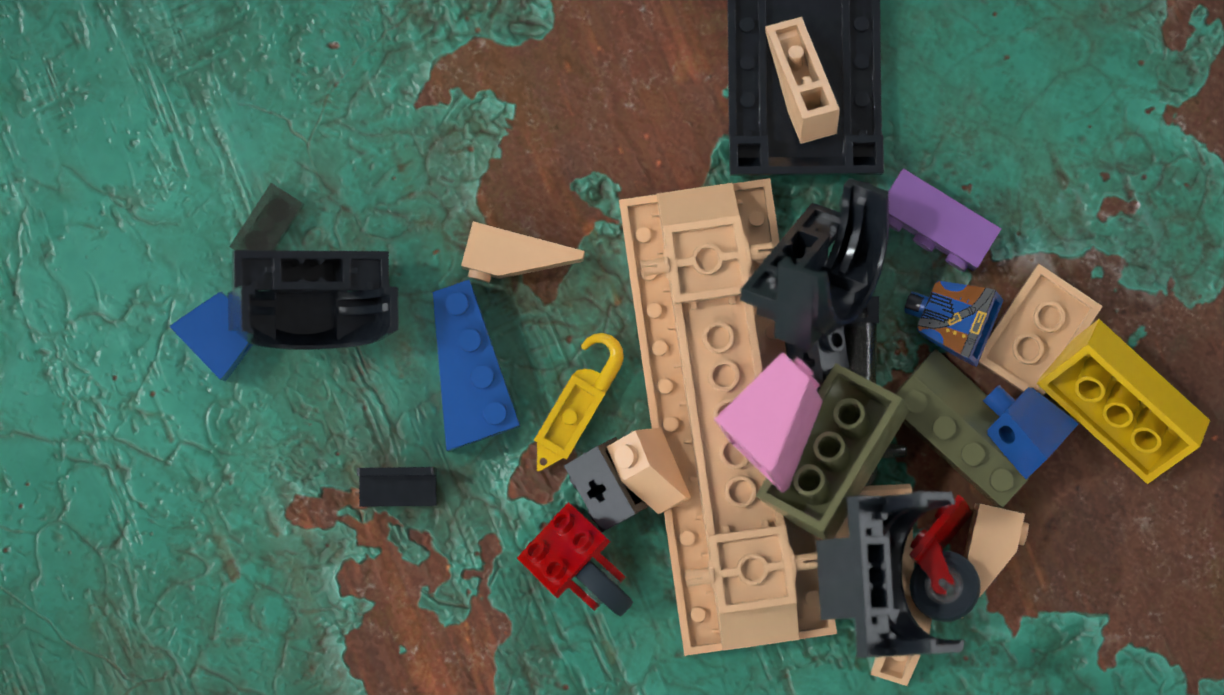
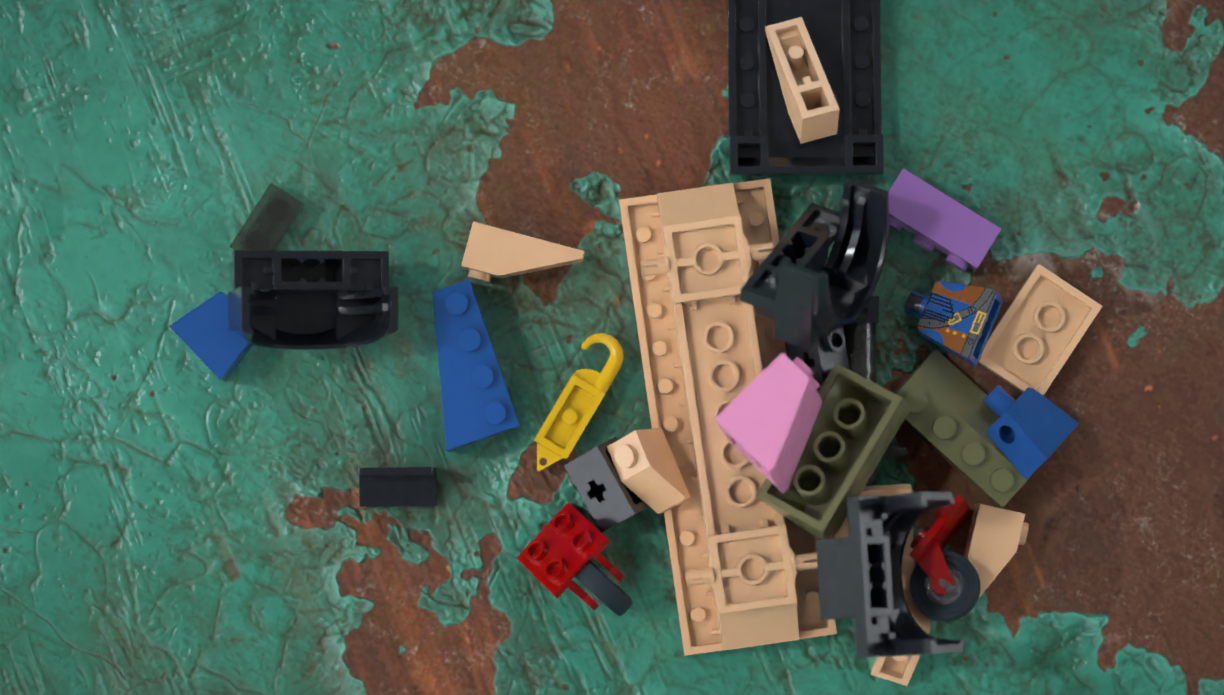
(1124, 402): yellow slope -> none

